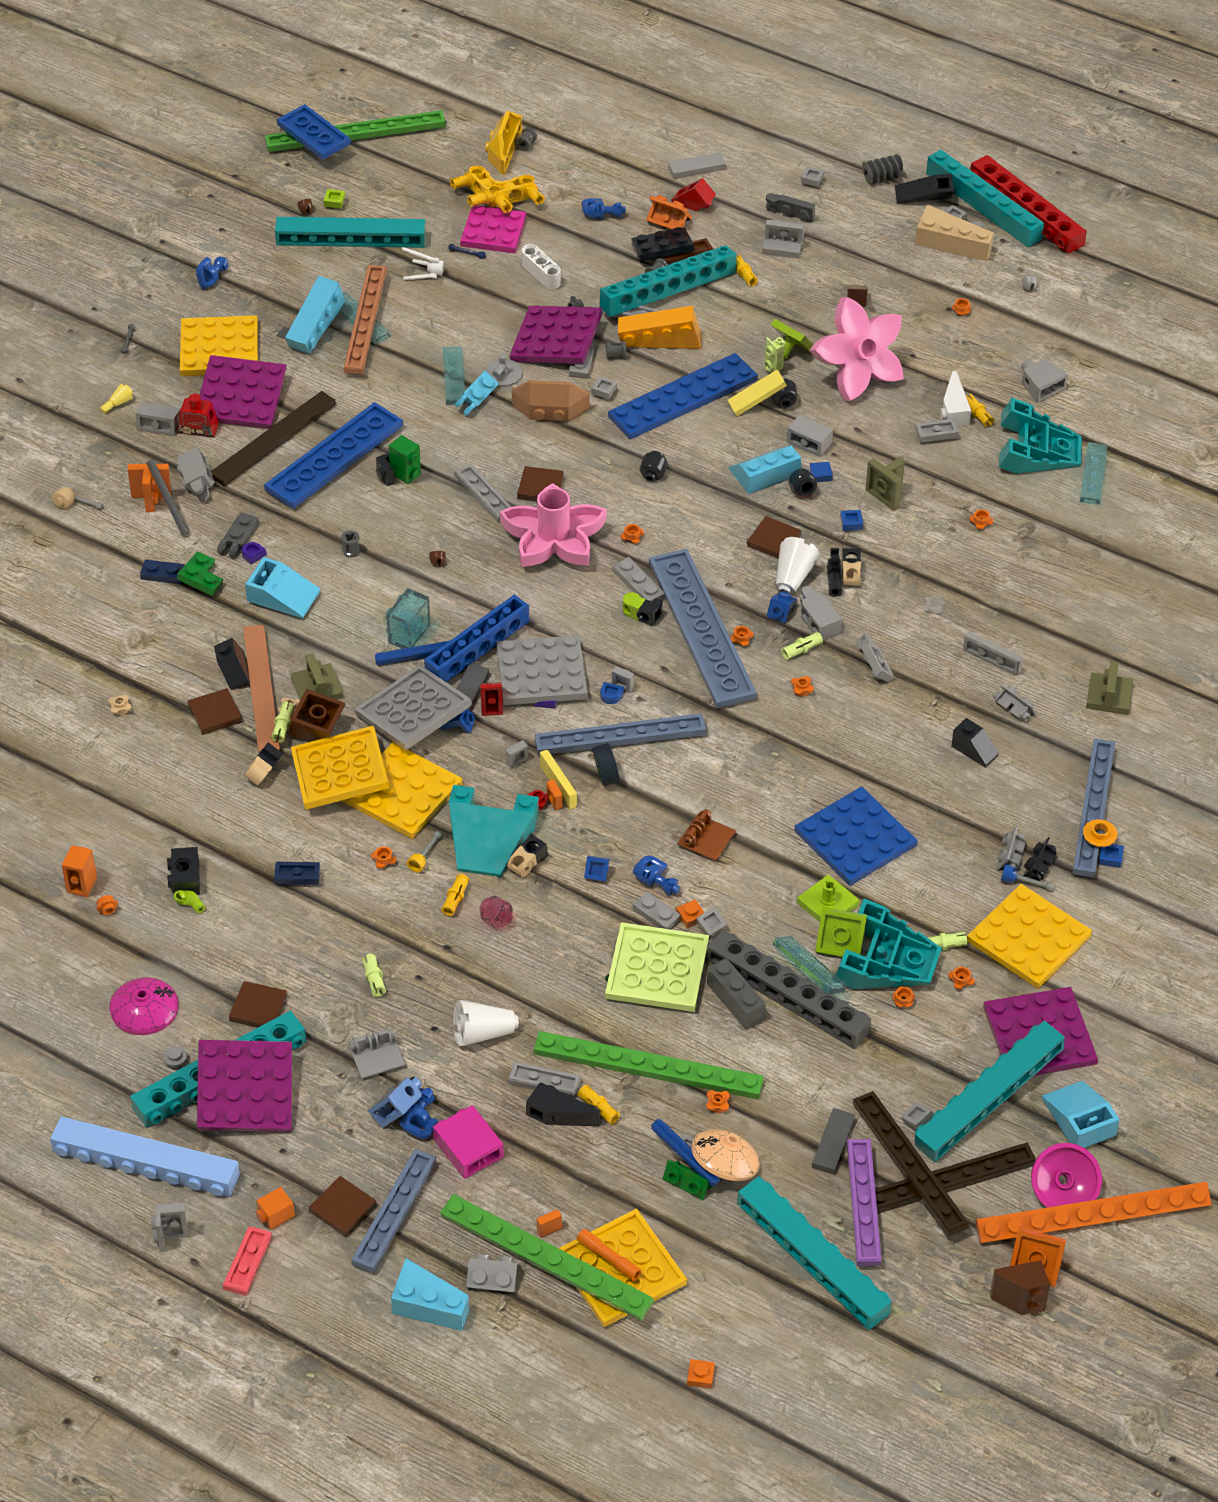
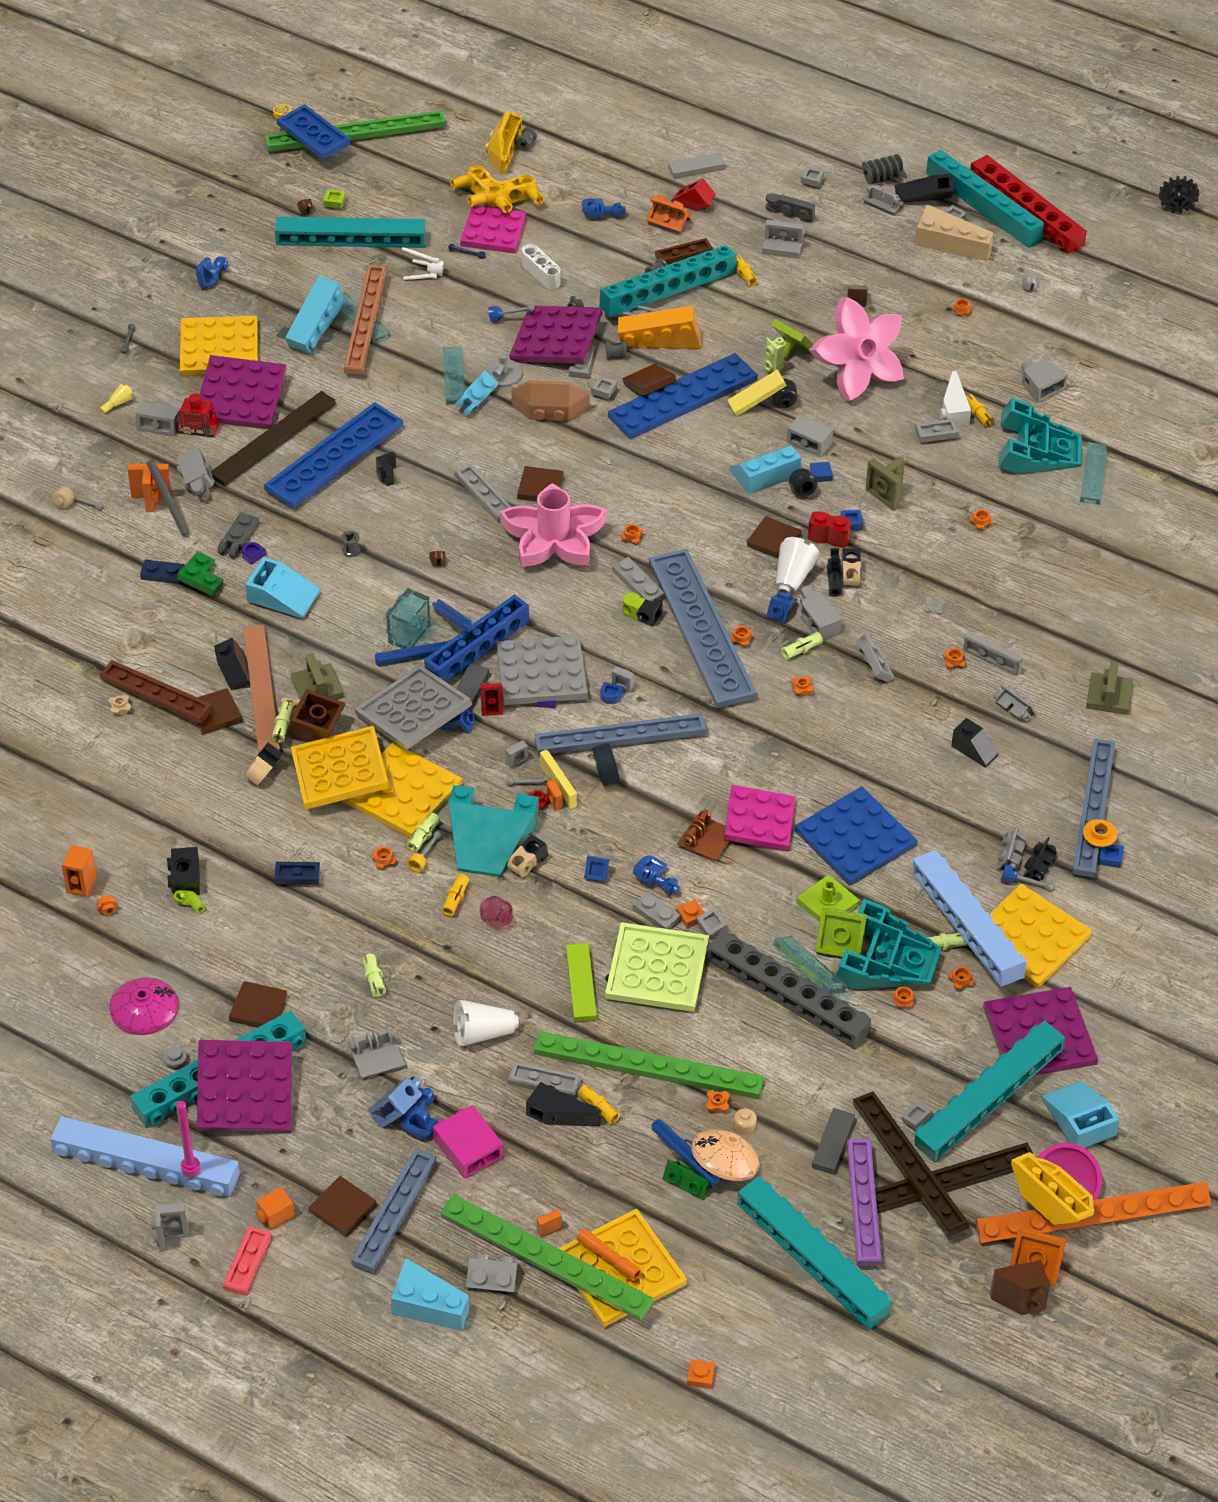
(156, 691): none -> copper plate
(189, 1165): none -> dark pink piece
(280, 110): none -> yellow tile
(405, 459): green brick -> none
(423, 832): none -> yellowish green pin
(453, 615): none -> blue axle
(497, 313): none -> hinge
(510, 781): none -> light grey hinge
(581, 982): none -> lime tile
(649, 379): none -> reddish brown tile
(653, 466): black head -> none
(662, 244): black plate -> none
(736, 993): dark grey brick -> none
(745, 1121): none -> tan piece
(759, 818): none -> dark pink plate
(829, 529): none -> red brick
(886, 201): none -> light grey hinge
(954, 658): none -> orange plate
(969, 918): none -> light blue brick
(1051, 1190): none -> yellow wedge
(1188, 194): none -> black gear

